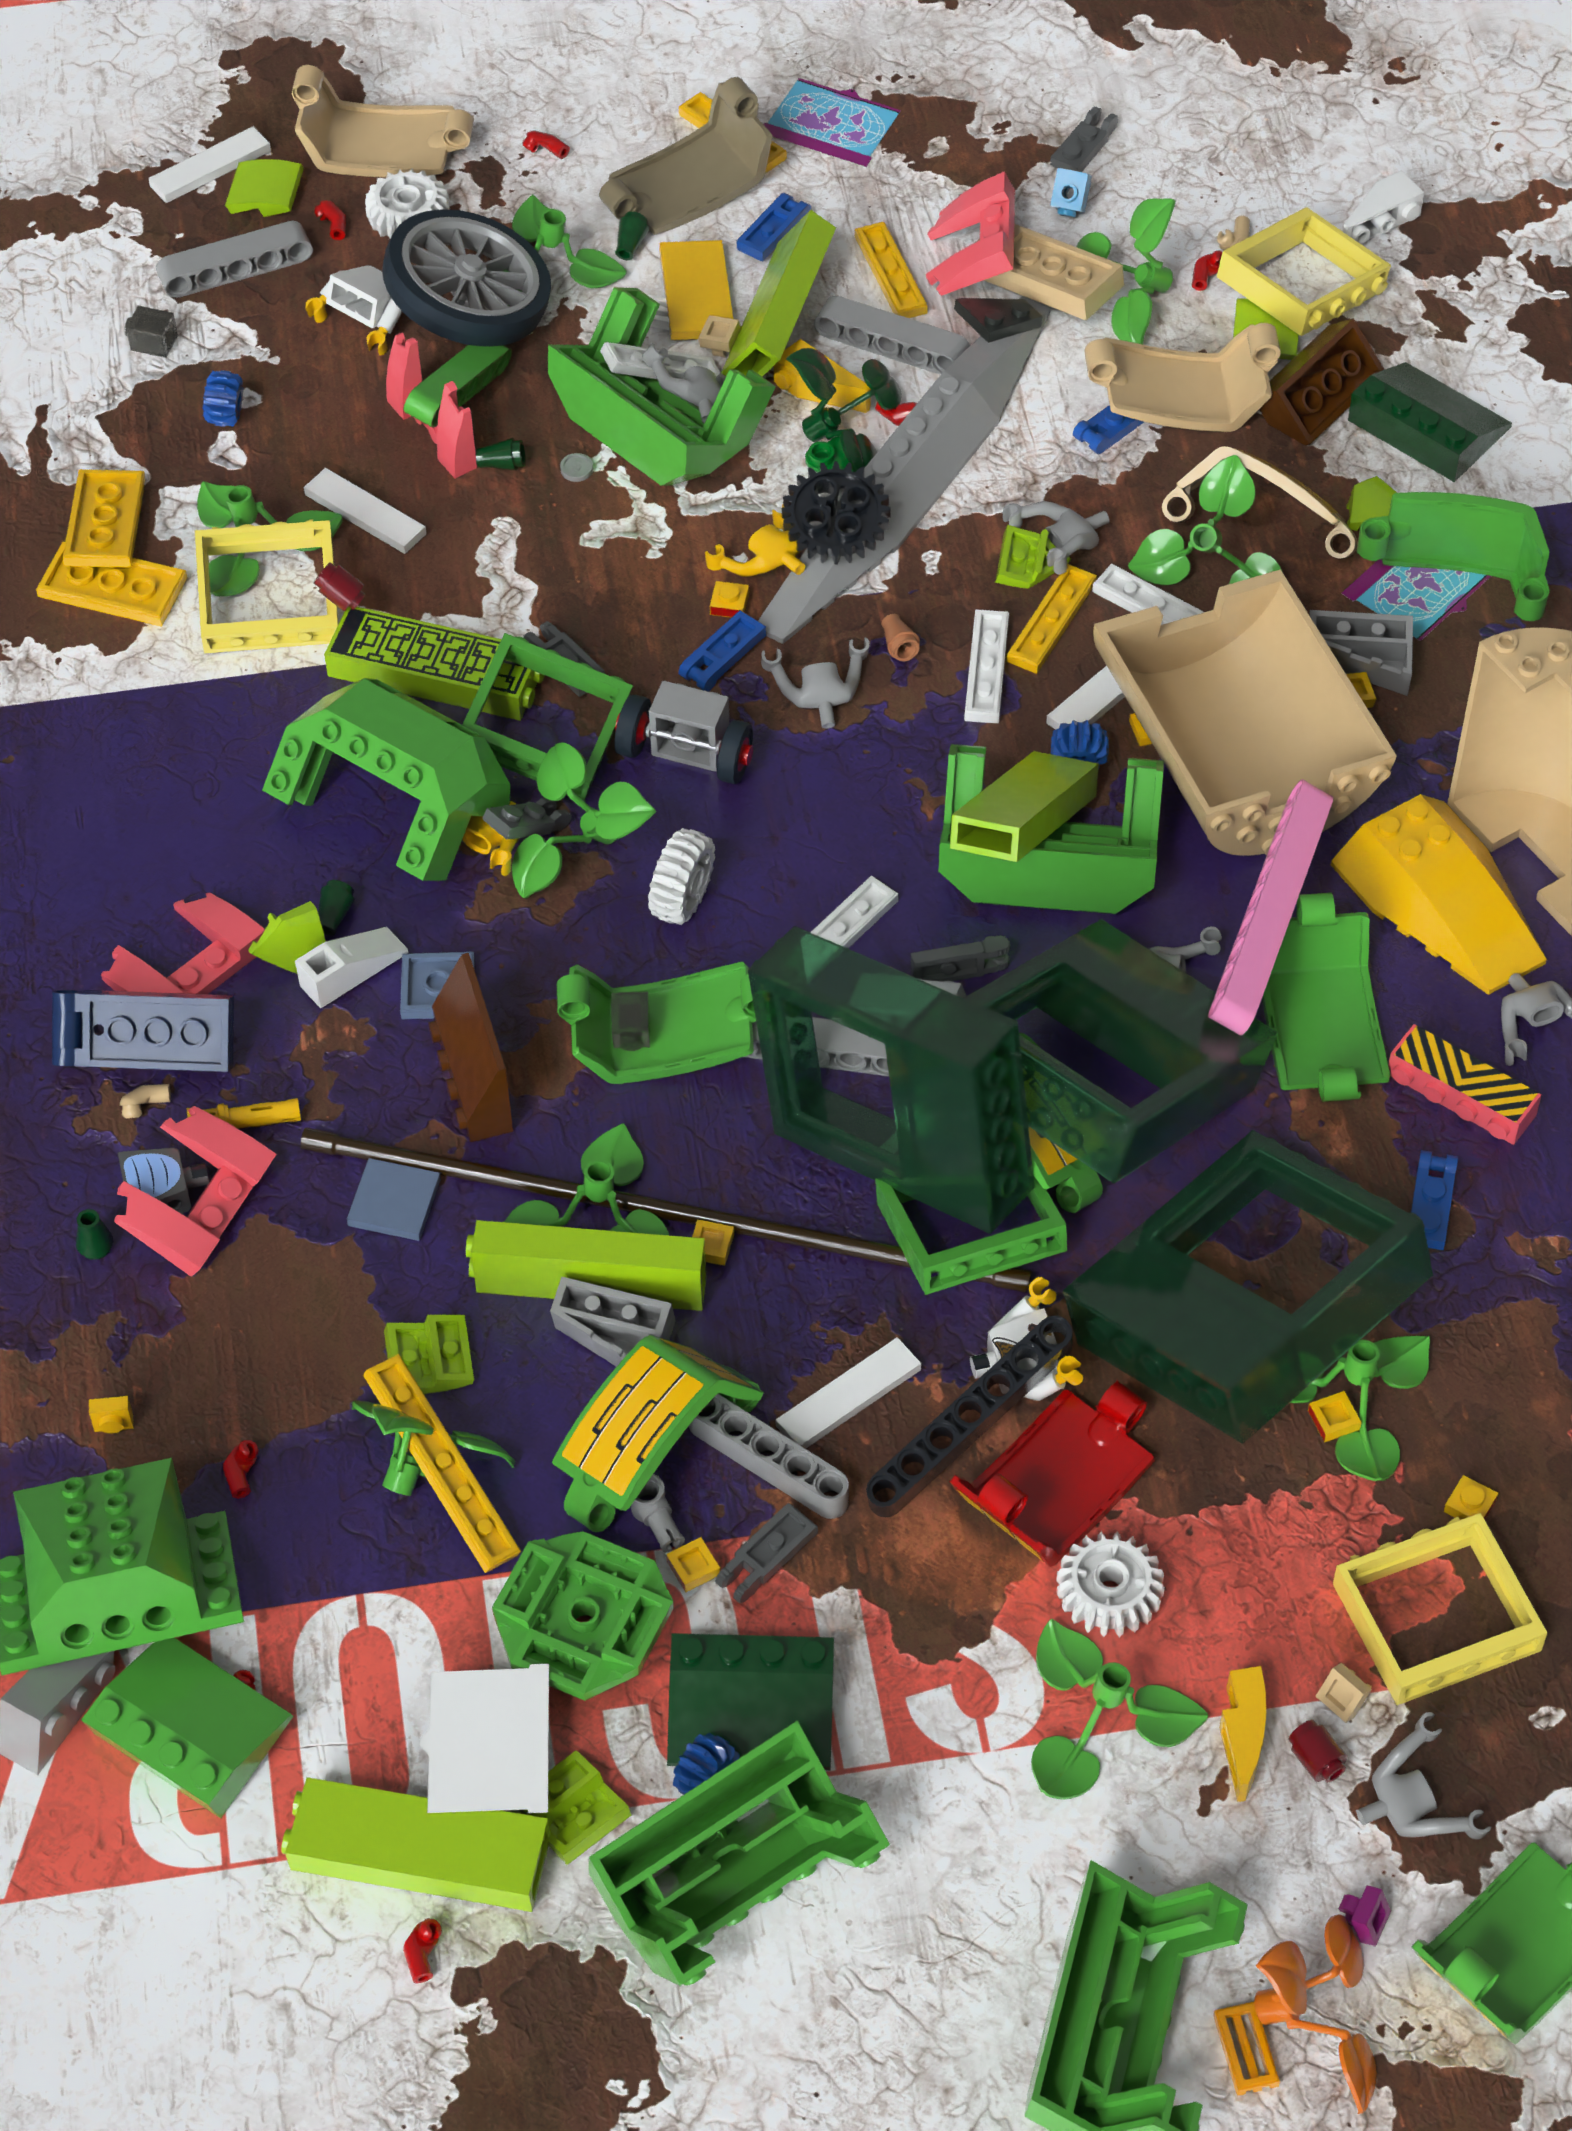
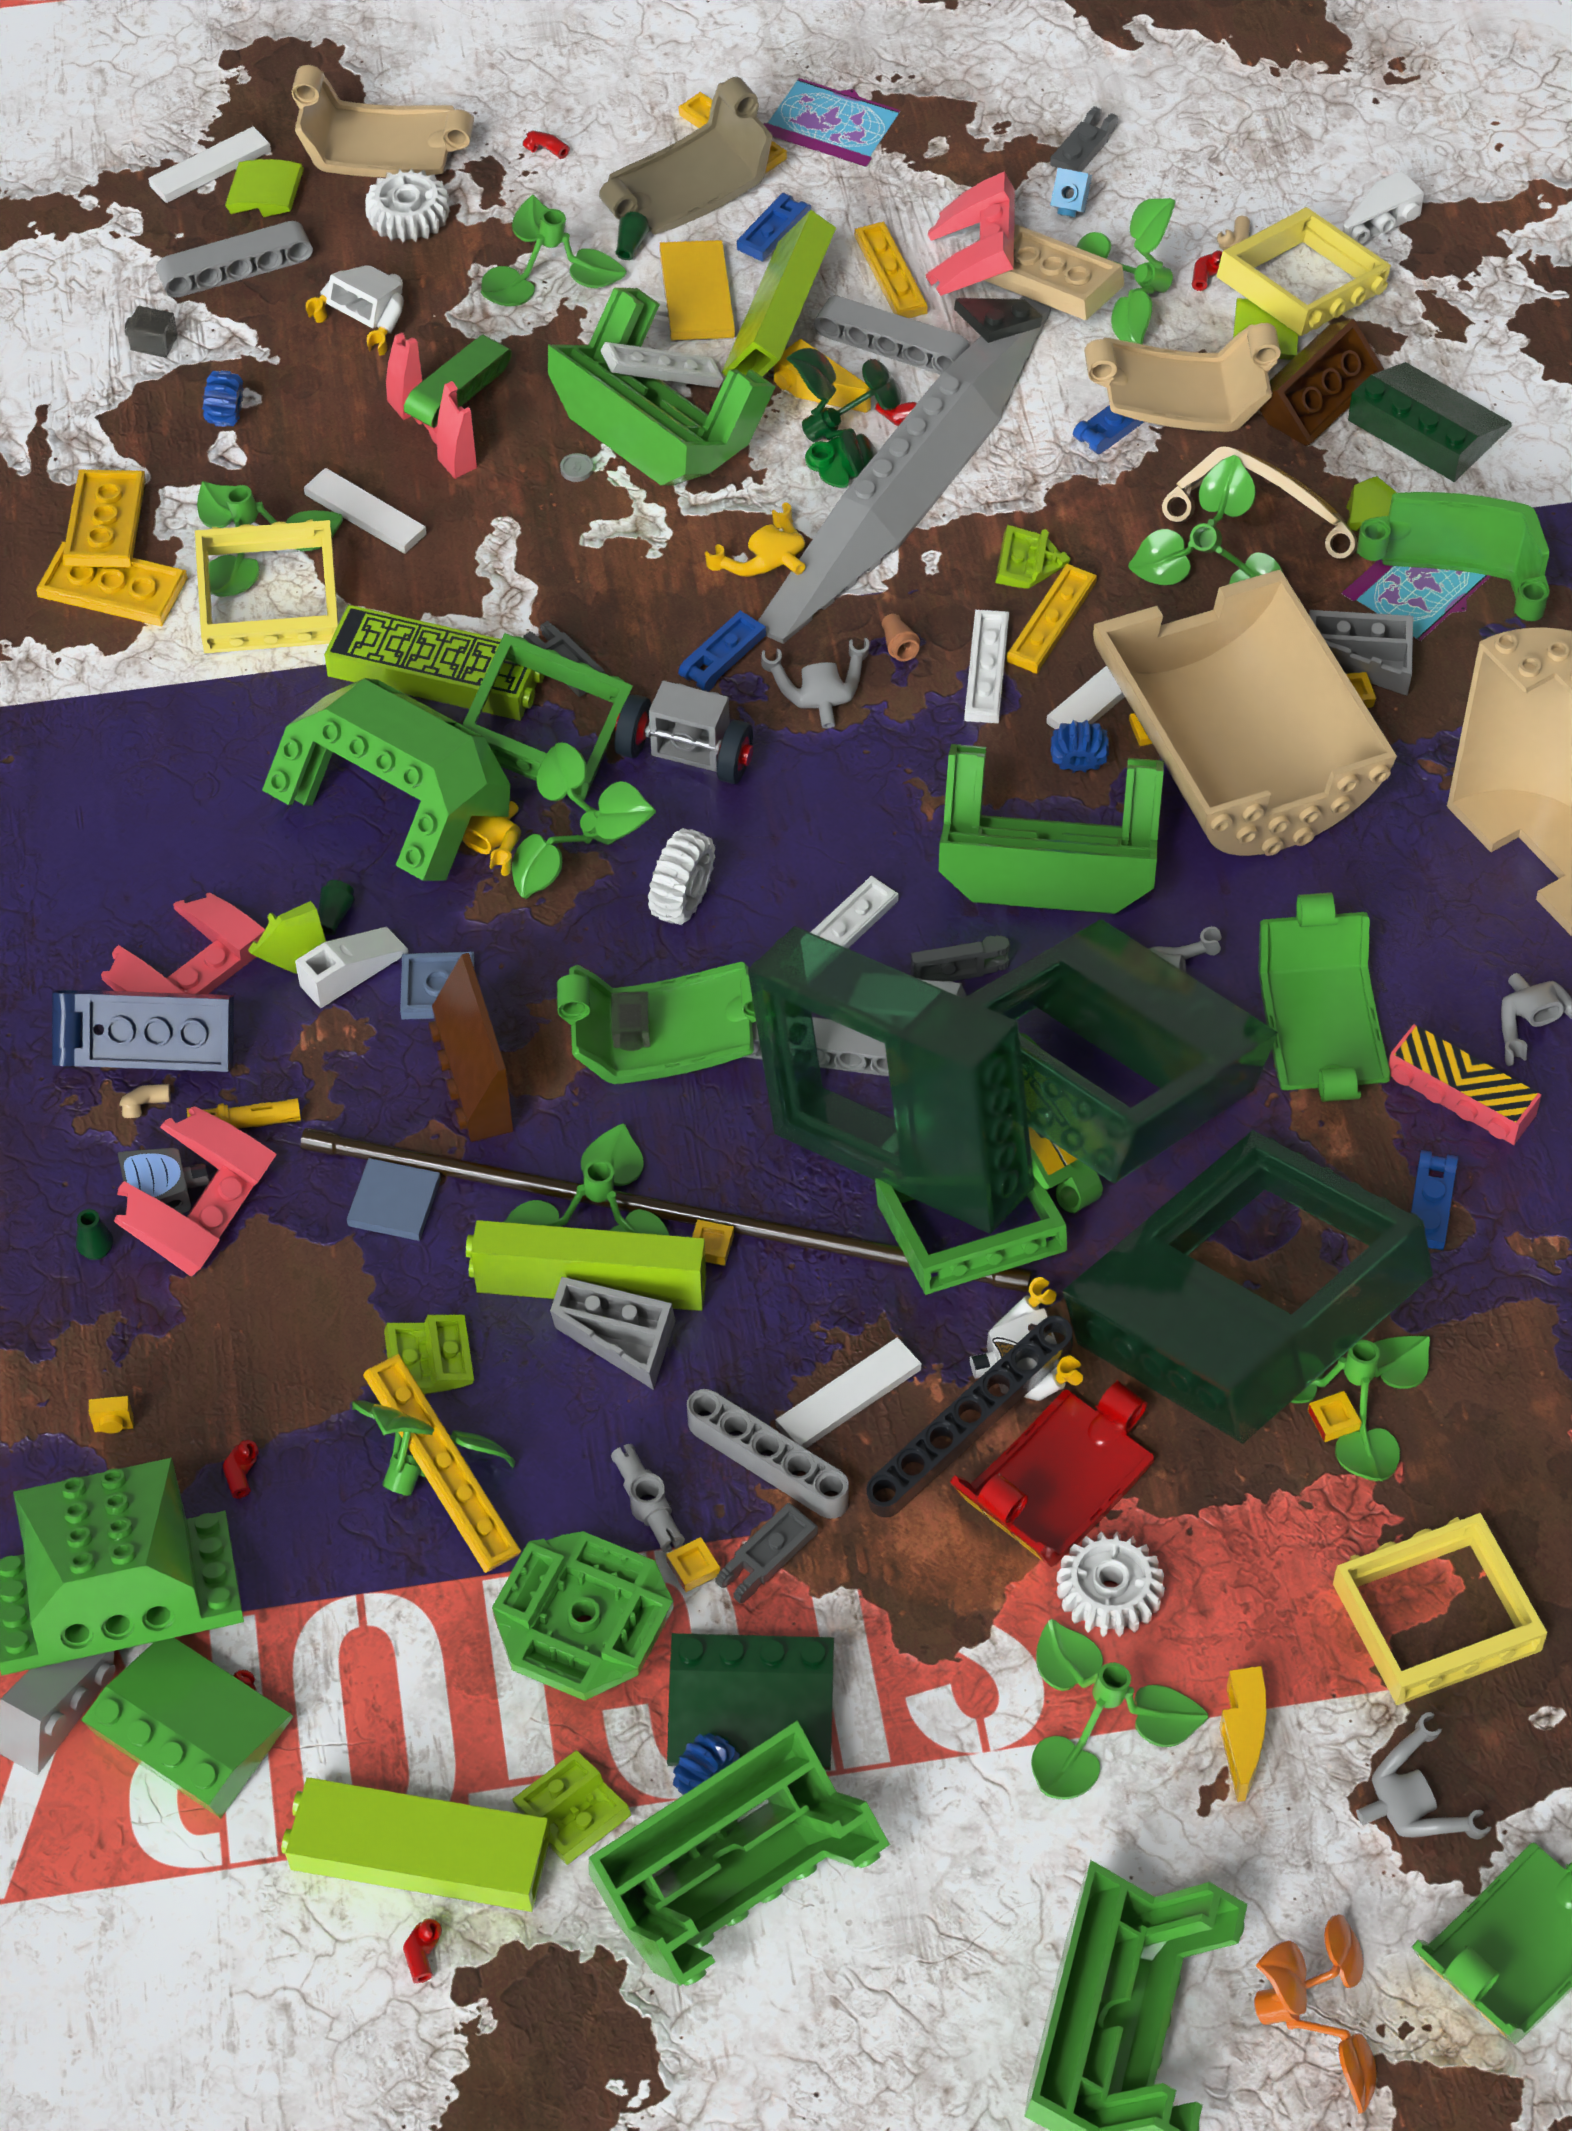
(336, 216): red arm -> none
(339, 586): dark red brick -> none
(466, 277): wheel -> none
(488, 1740): white sticker -> none
(502, 455): dark green cone -> none
(527, 819): dark grey hinge -> none
(637, 1422): panel -> none
(698, 386): light grey piece -> none
(719, 334): tan tile -> none
(728, 599): yellow plate -> none
(806, 506): black gear -> none
(1024, 806): lime brick -> none
(1068, 533): light grey piece -> none
(1136, 595): white tile -> none
(1254, 2082): light orange tile -> none
(1270, 908): bright pink beam -> none
(1318, 1751): dark red brick -> none
(1343, 1692): tan tile -> none
(1366, 1914): magenta tile -> none
(1441, 888): yellow wedge -> none
(1470, 1499): yellow plate -> none

